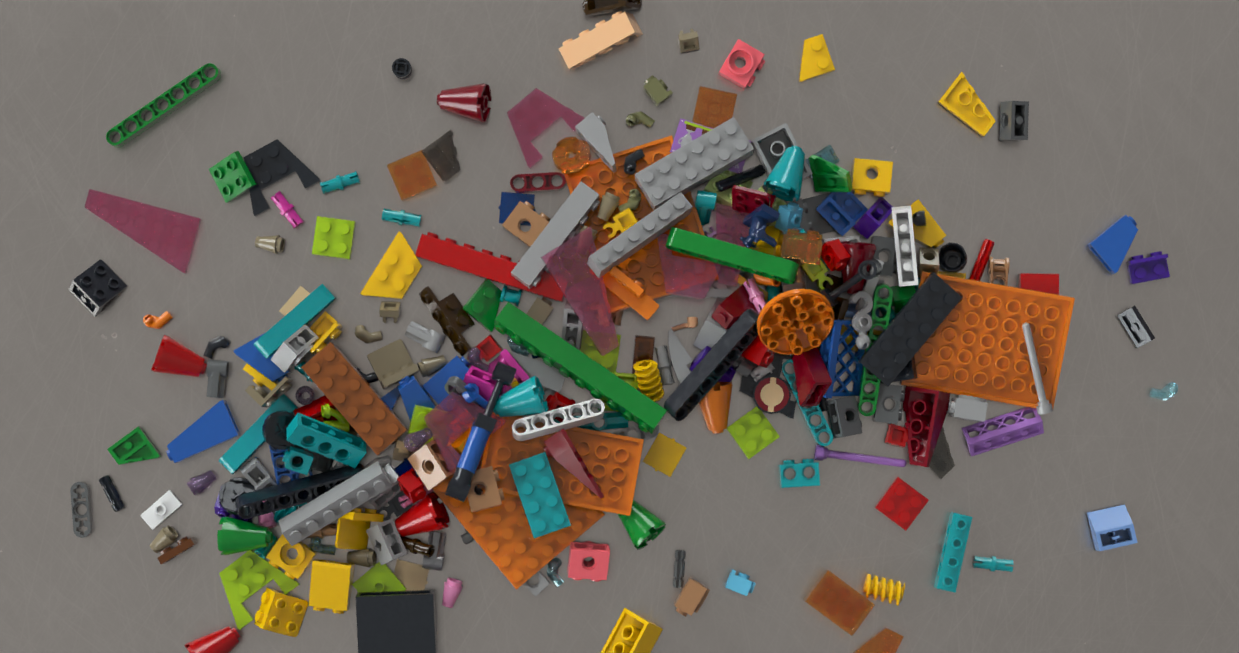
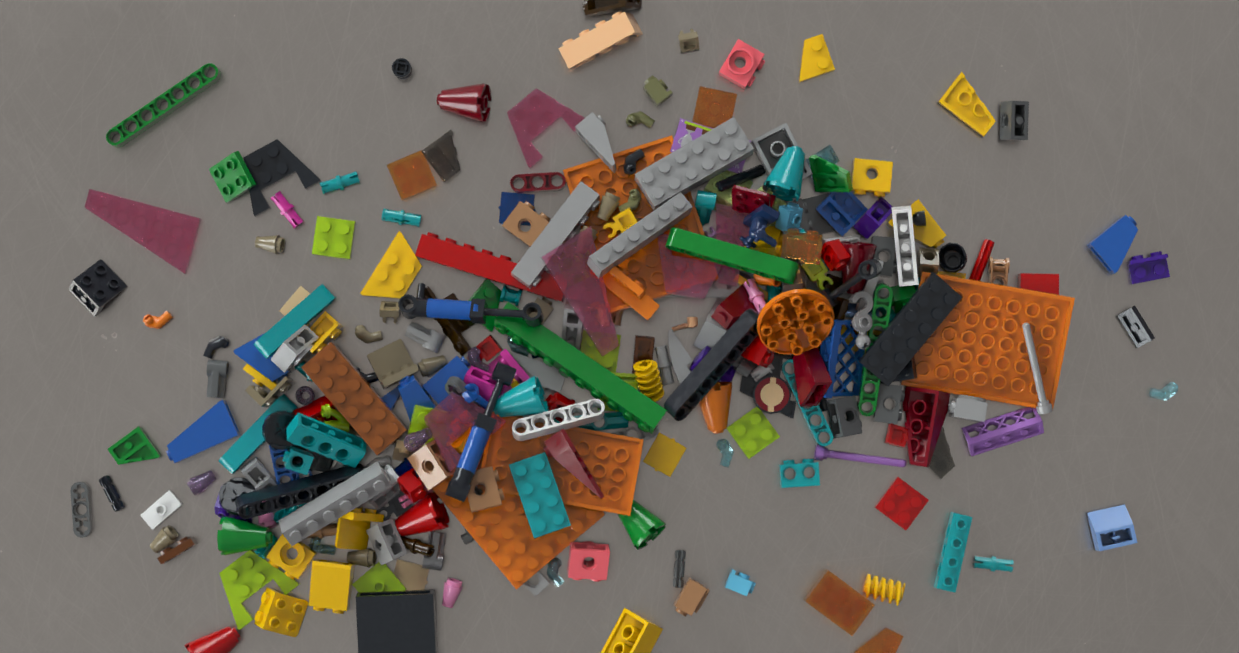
(177, 359): red cone -> none
(473, 310): none -> black piece
(576, 163): clear orange plate -> none
(726, 450): none -> clear light blue arm

